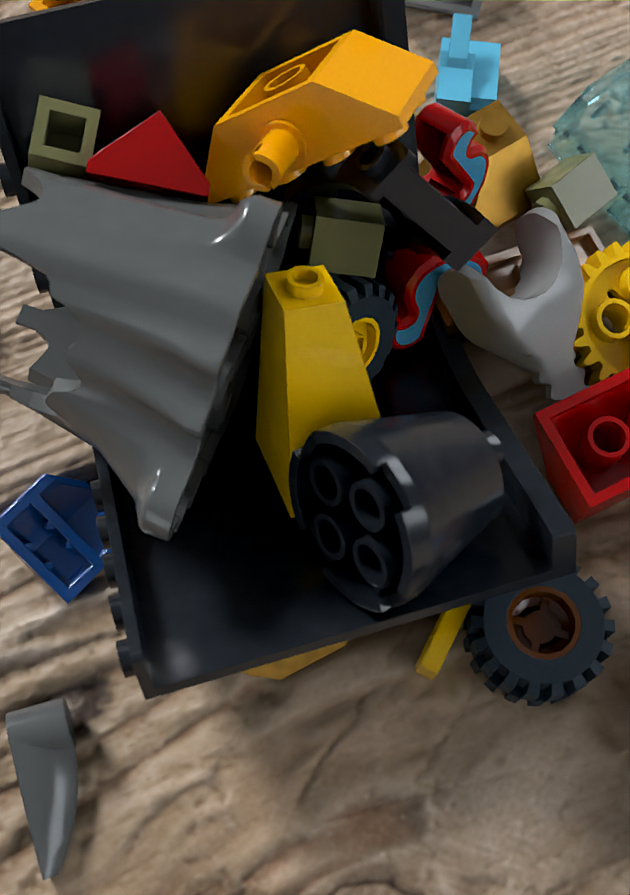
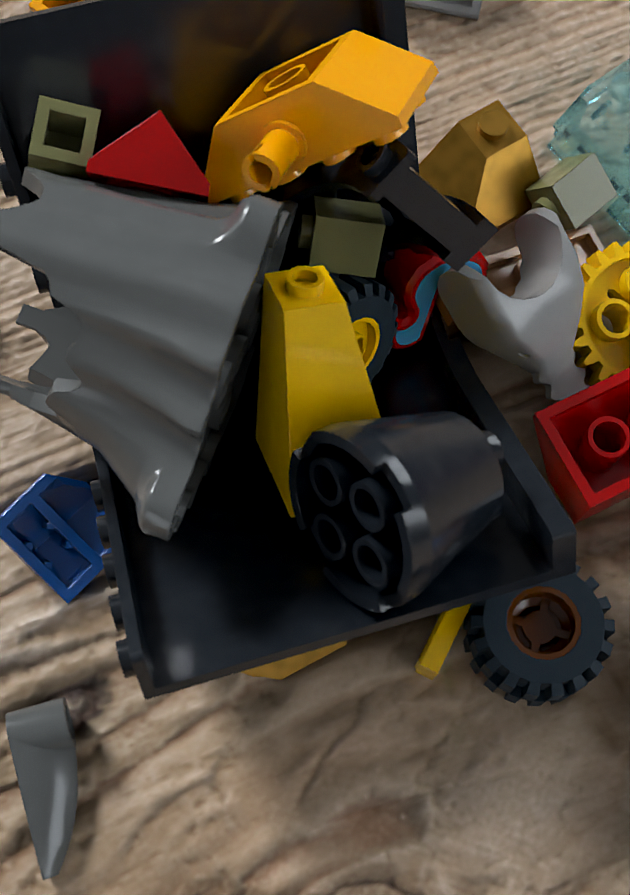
(449, 147): red animal -> none
(466, 69): medium azure piece -> none

